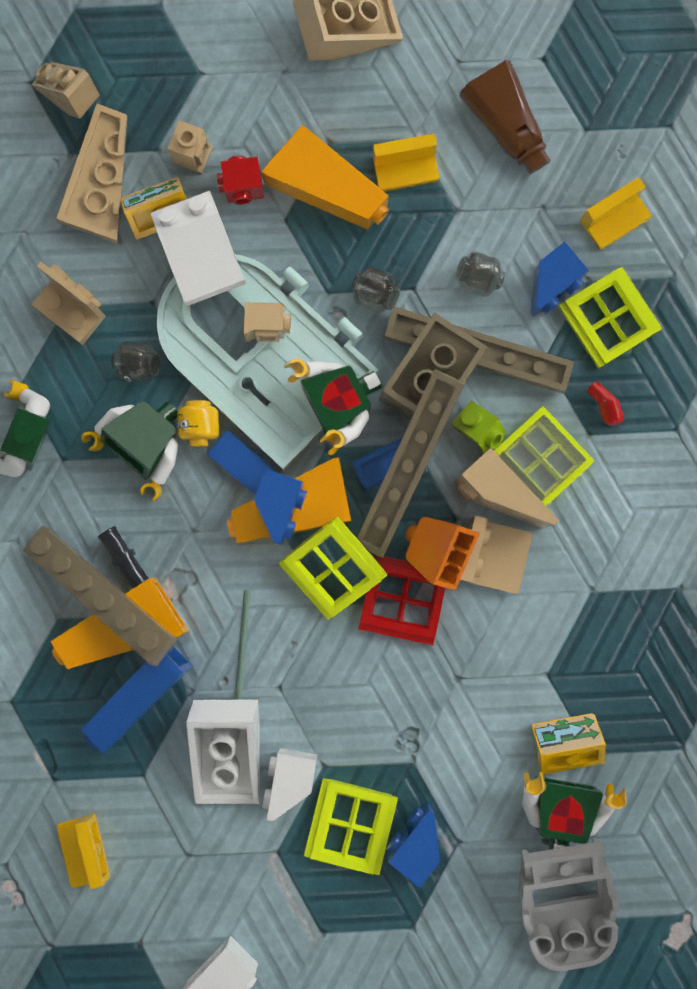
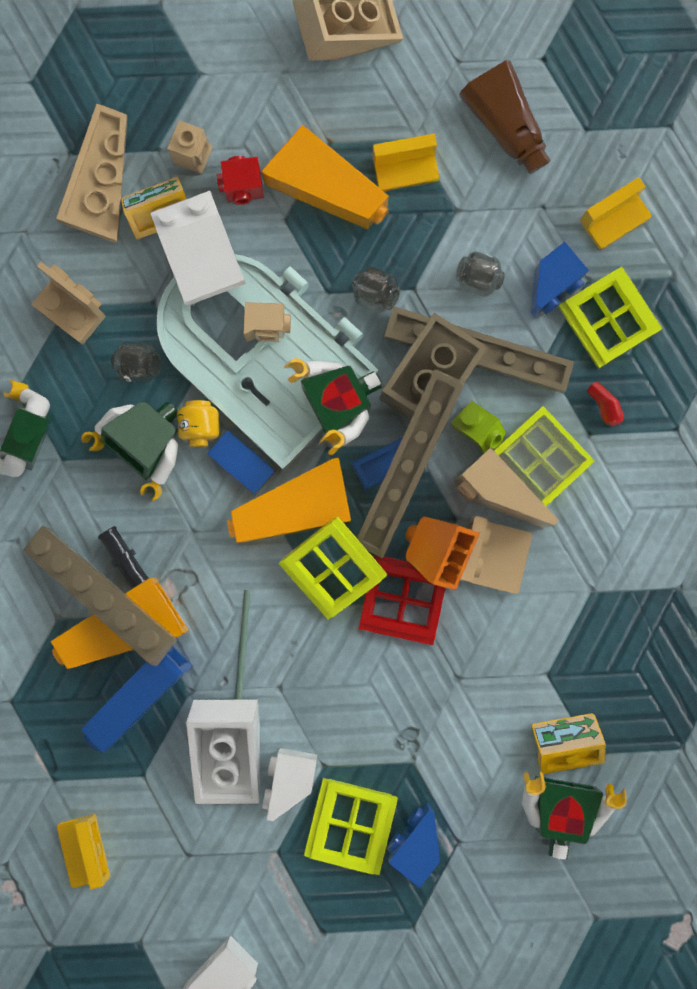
(66, 87): tan slope -> none
(276, 502): blue slope -> none
(573, 929): light grey slope -> none

